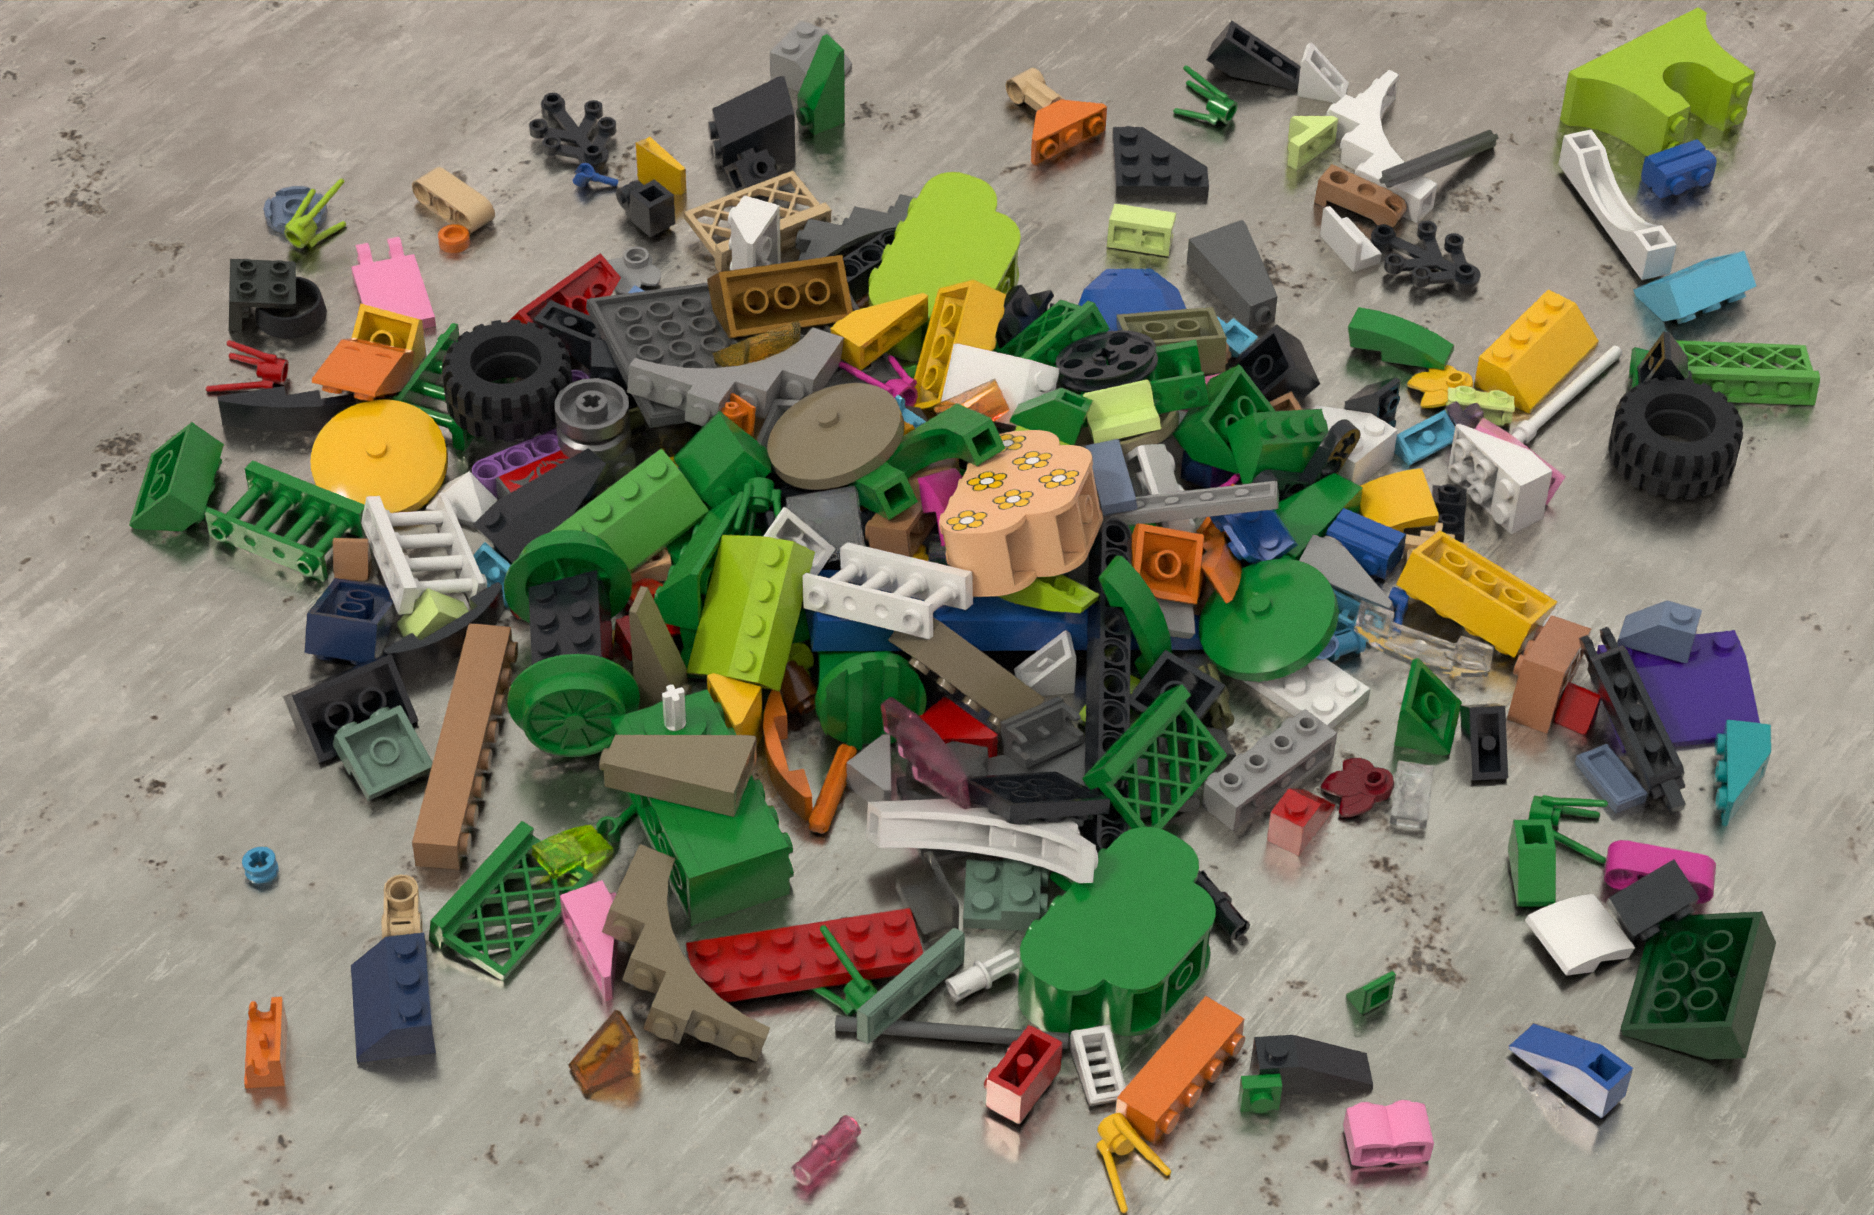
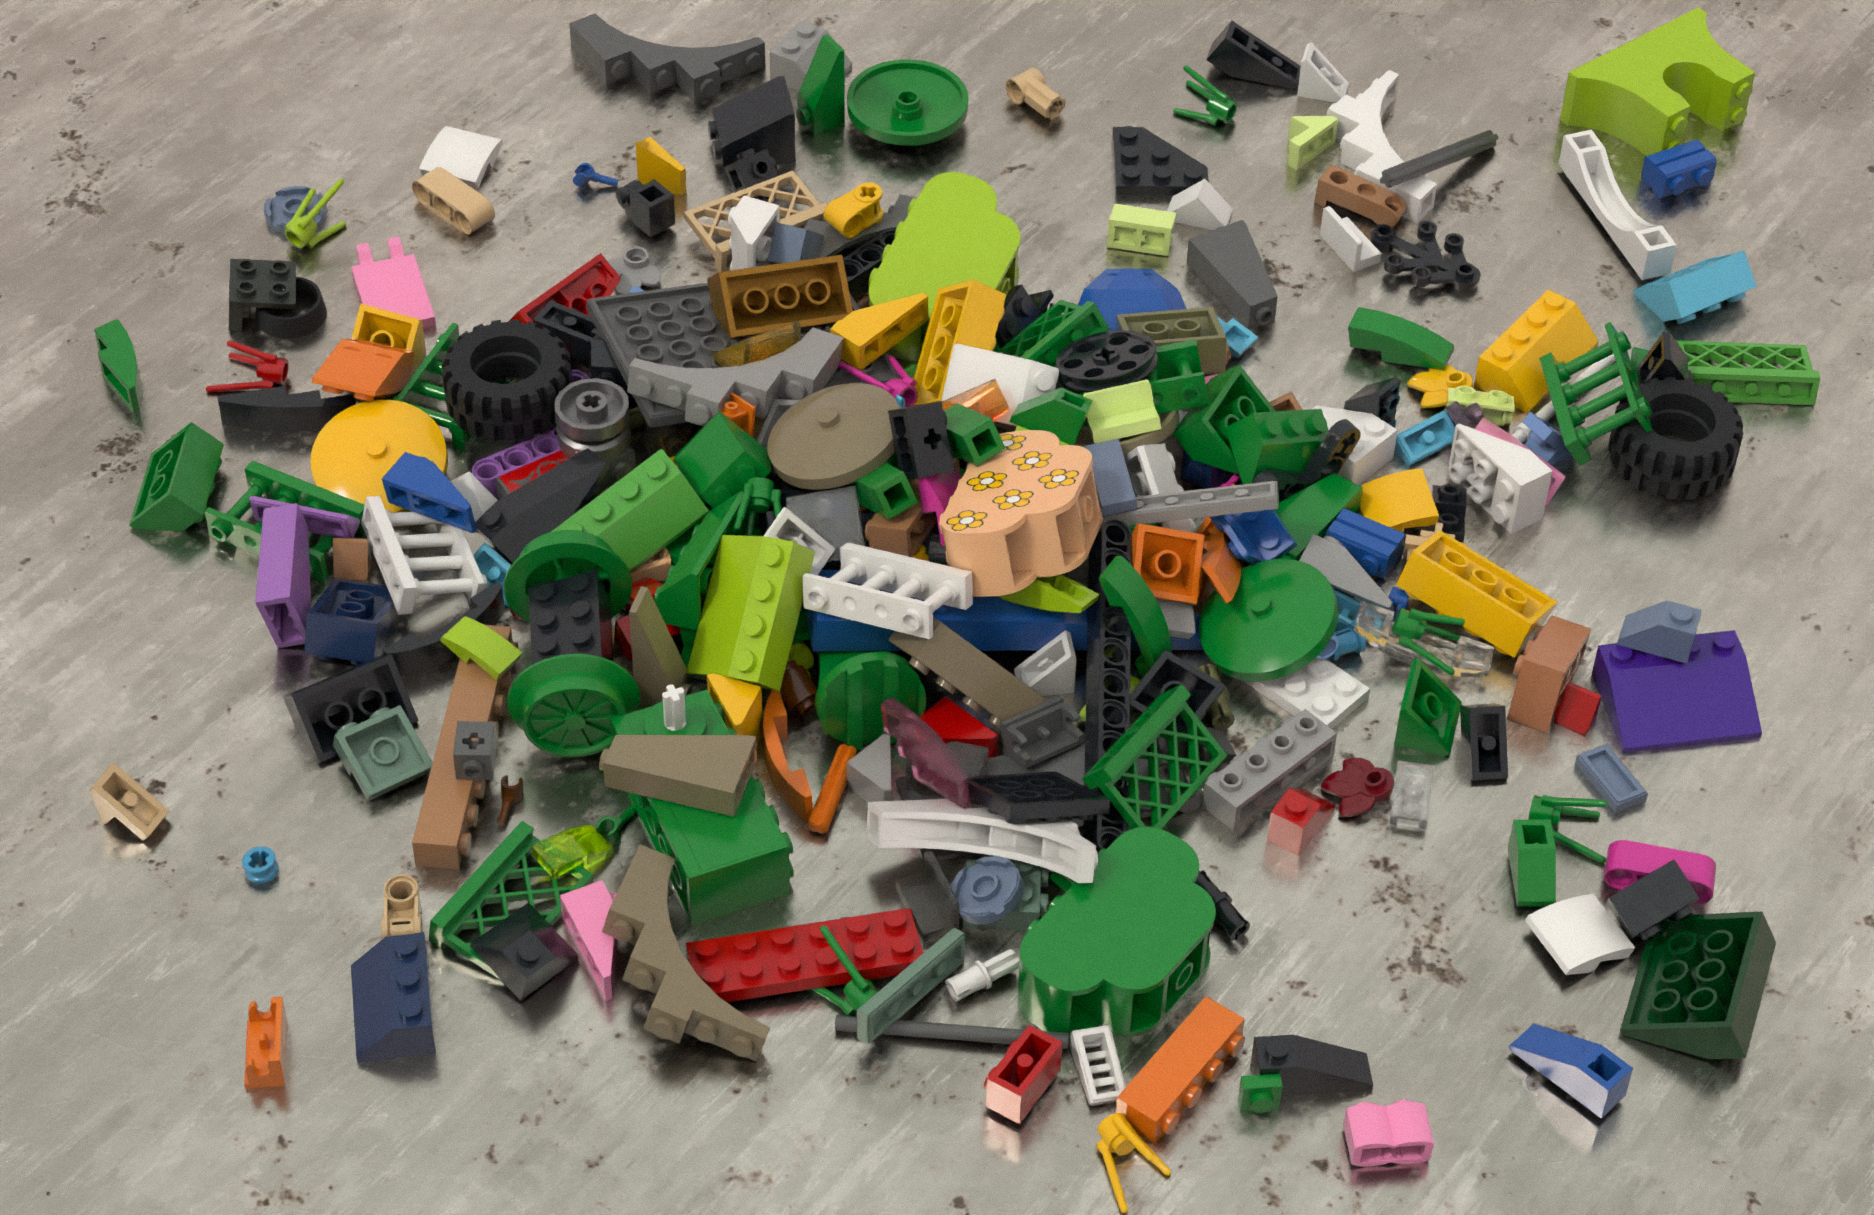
(119, 363): none -> green slope
(122, 797): none -> tan slope
(284, 574): none -> medium lavender slope
(318, 520): none -> medium lavender slope
(424, 489): none -> blue slope
(430, 614): yellowish green slope -> none
(454, 238): orange tile -> none
(462, 154): none -> white slope
(475, 758): none -> dark grey brick
(483, 645): none -> lime slope
(509, 795): none -> reddish brown hand
(524, 951): none -> black slope
(593, 153): black plant -> none
(607, 1056): clear orange slope -> none
(658, 66): none -> dark grey arch
(793, 244): none -> sand blue slope
(826, 1150): clear pink pin -> none
(855, 210): none -> yellow piece
(907, 102): none -> green dish
(921, 440): none -> black brick
(988, 890): none -> sand blue tile
(1065, 126): orange slope -> none
(1201, 207): none -> white slope
(1279, 365): black slope -> none
(1373, 993): green slope -> none
(1412, 624): none -> green plant
(1545, 439): none -> medium blue slope
(1565, 394): none -> green fence
(1636, 720): black hinge -> none
(1743, 763): teal slope -> none

